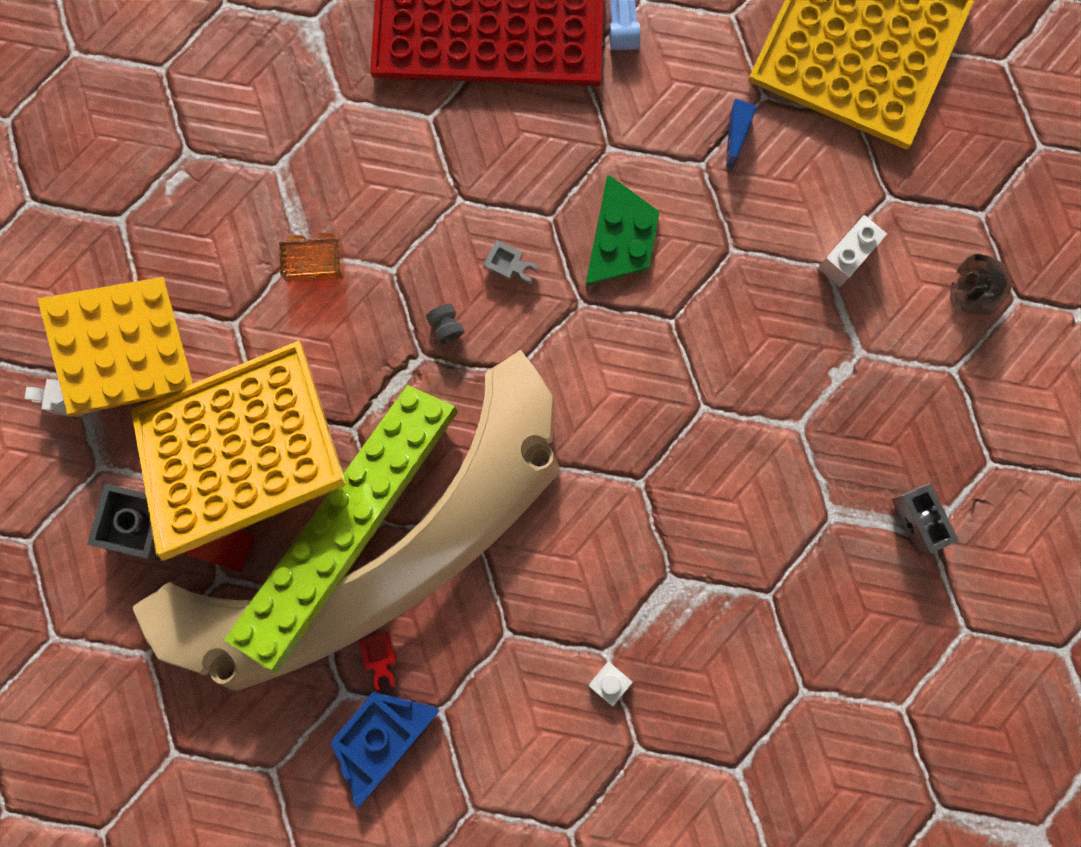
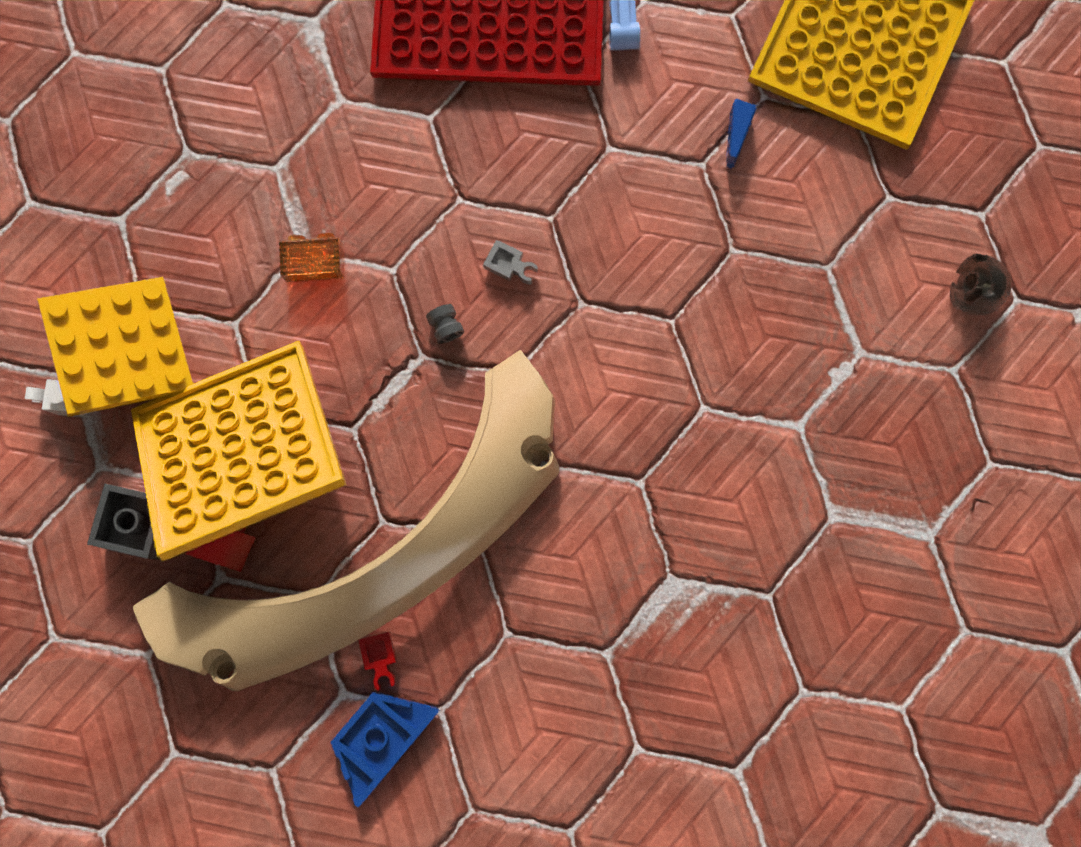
(340, 529): lime plate -> none
(610, 683): white plate -> none
(622, 234): green wing -> none
(852, 251): white brick -> none
(925, 519): flat silver brick -> none

